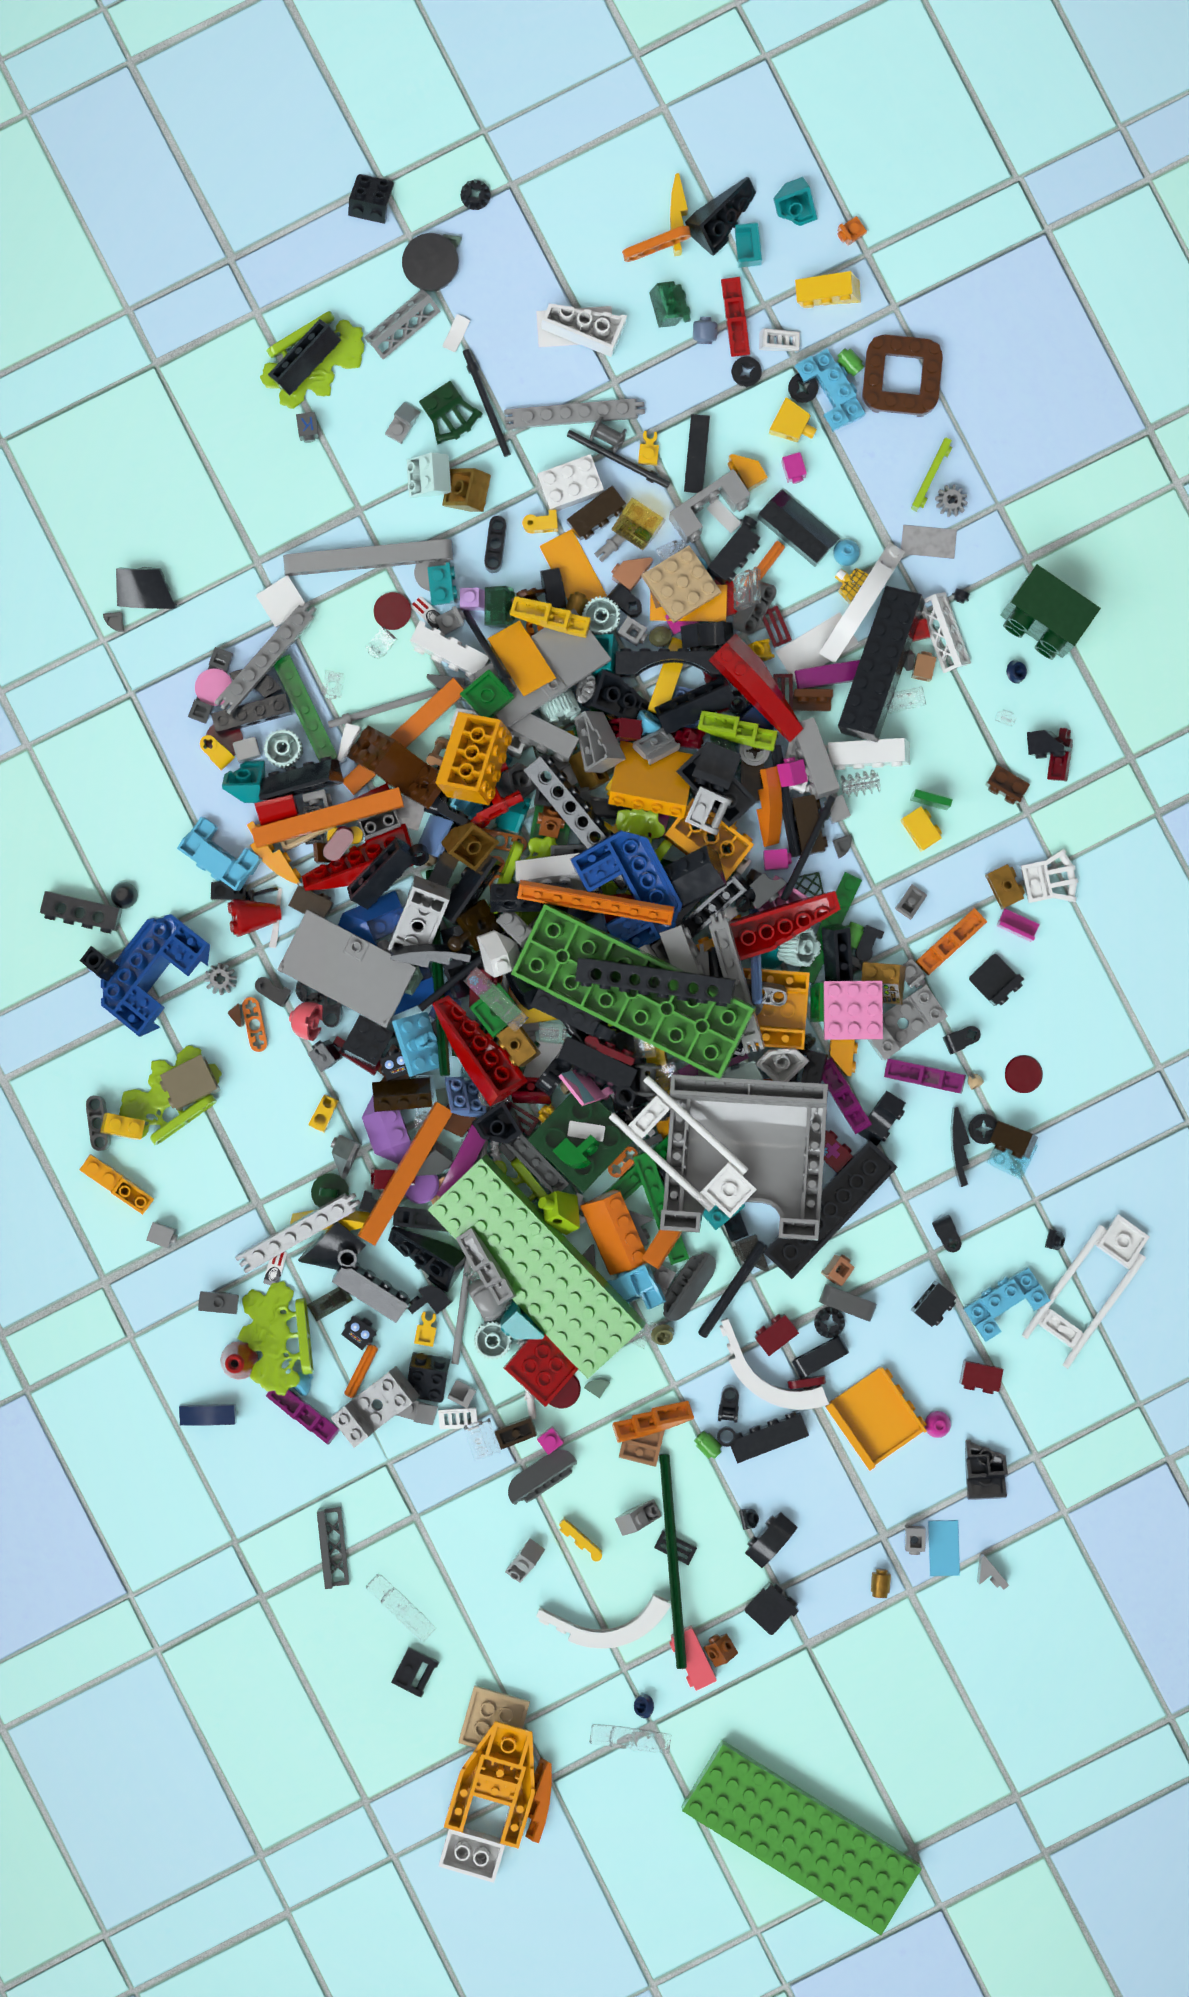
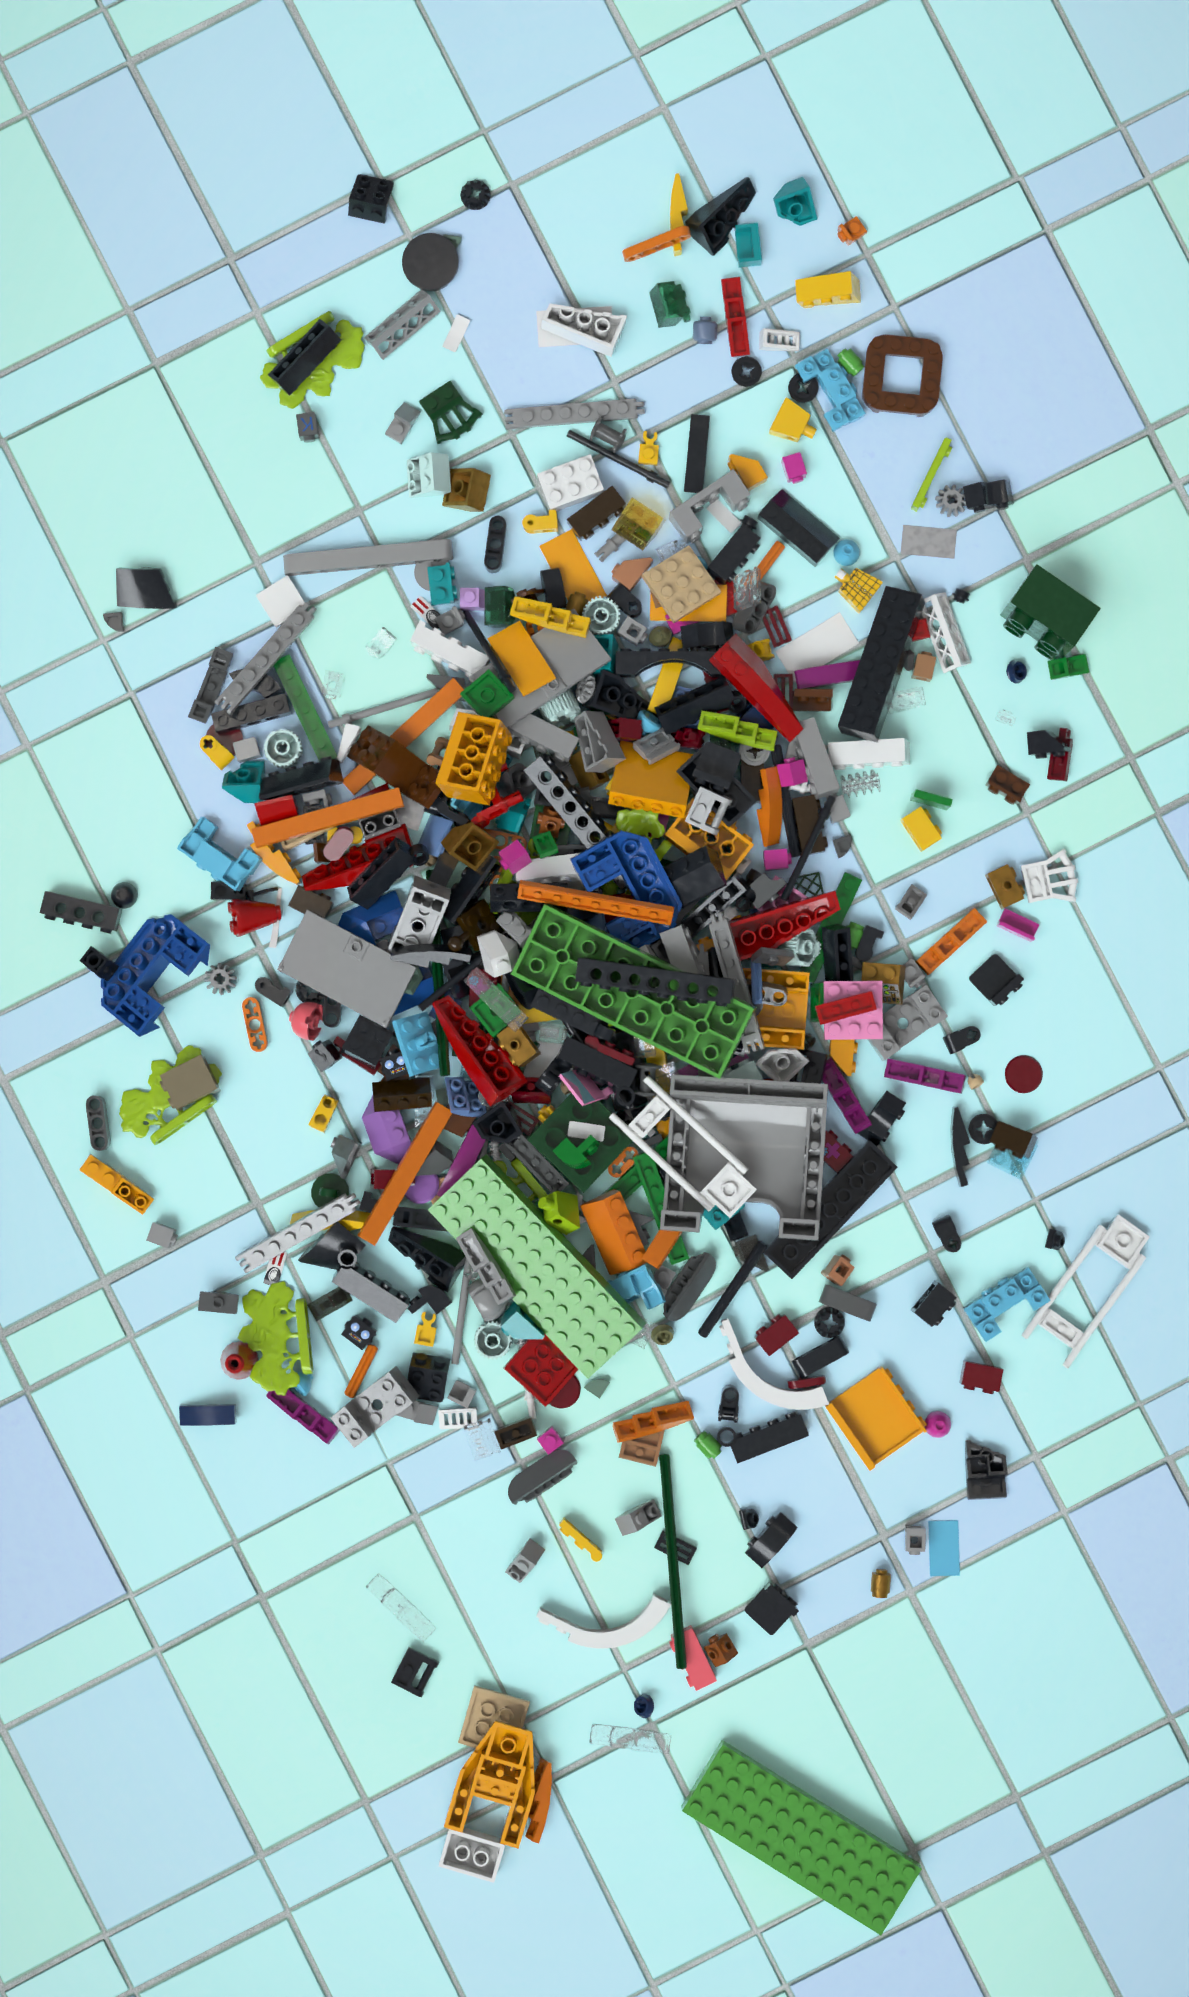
(122, 1126): yellow brick -> none
(211, 685): bright pink piece -> none
(236, 1015): reddish brown slope -> none
(325, 1547): dark grey fence -> none
(392, 611): dark red piece -> none
(473, 369): black bar -> none
(514, 857): none -> dark pink brick
(544, 844): none -> green bracket
(772, 956): none -> flat silver plate
(845, 1007): none -> red plate
(862, 602): white arch -> none
(986, 1569): light grey slope -> none
(988, 495): none -> black brick
(1068, 667): none -> green slope

